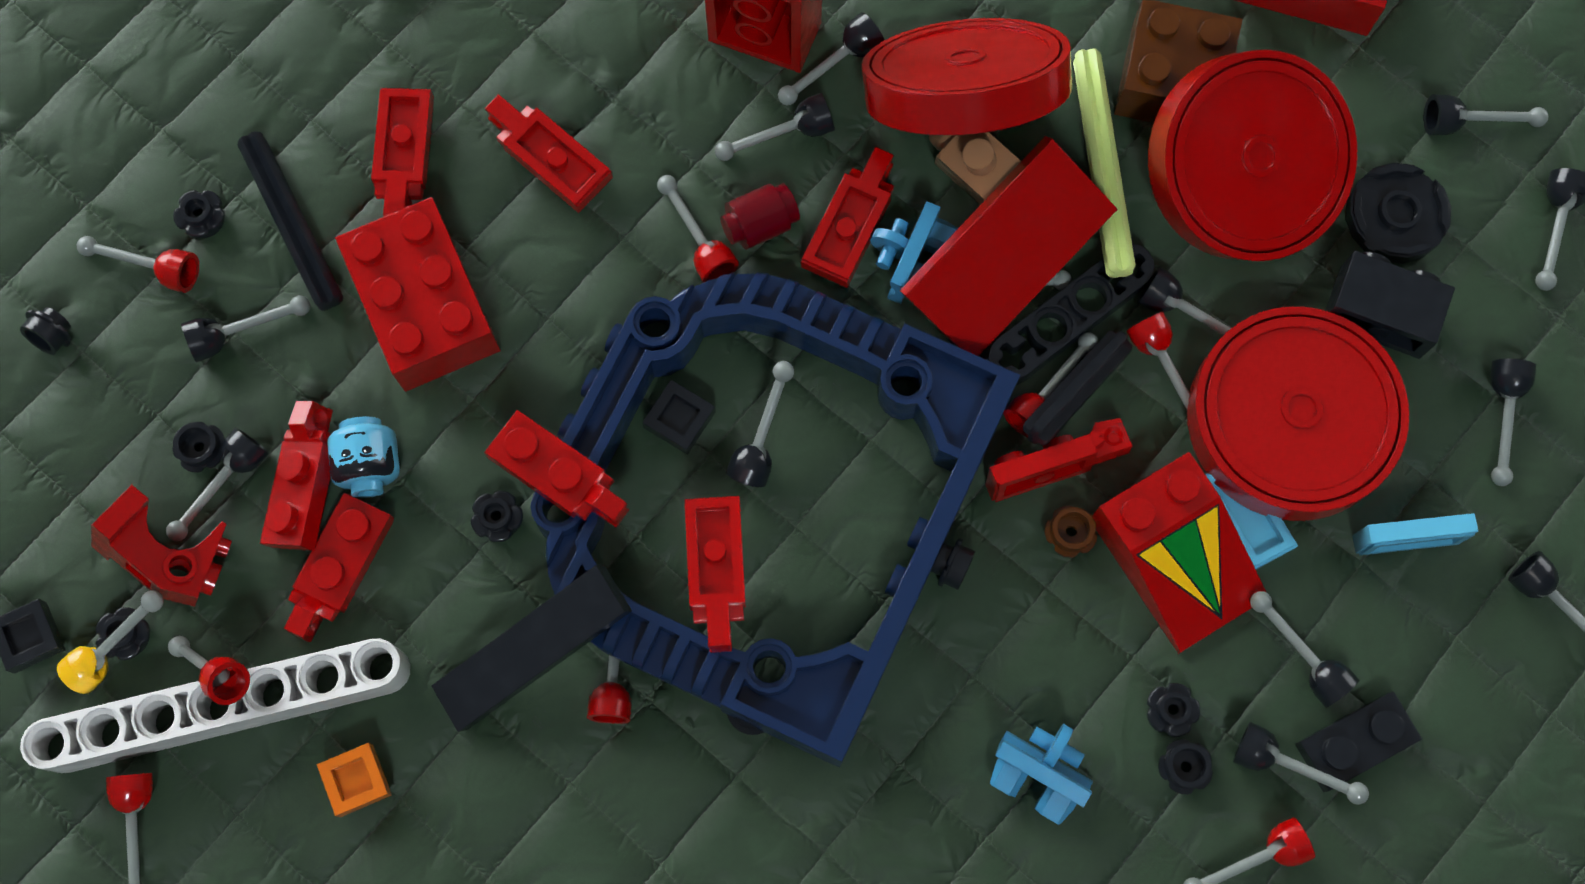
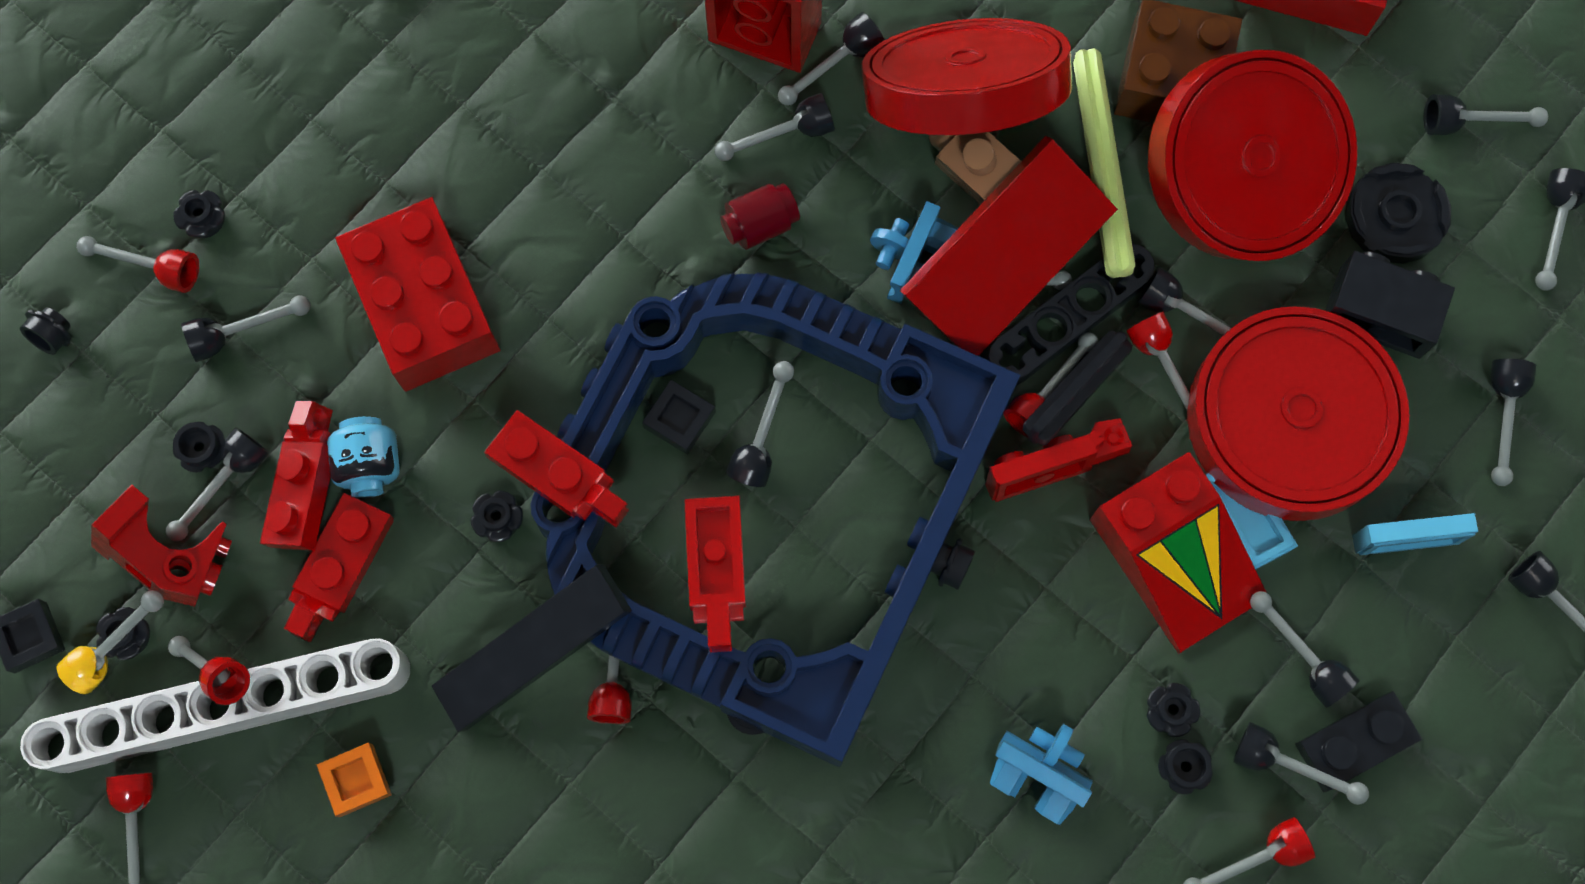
(290, 221): black axle -> none
(402, 146): red hinge -> none
(549, 153): red hinge -> none
(711, 257): hinge -> none
(850, 220): red hinge -> none
(1078, 519): reddish brown plate -> none

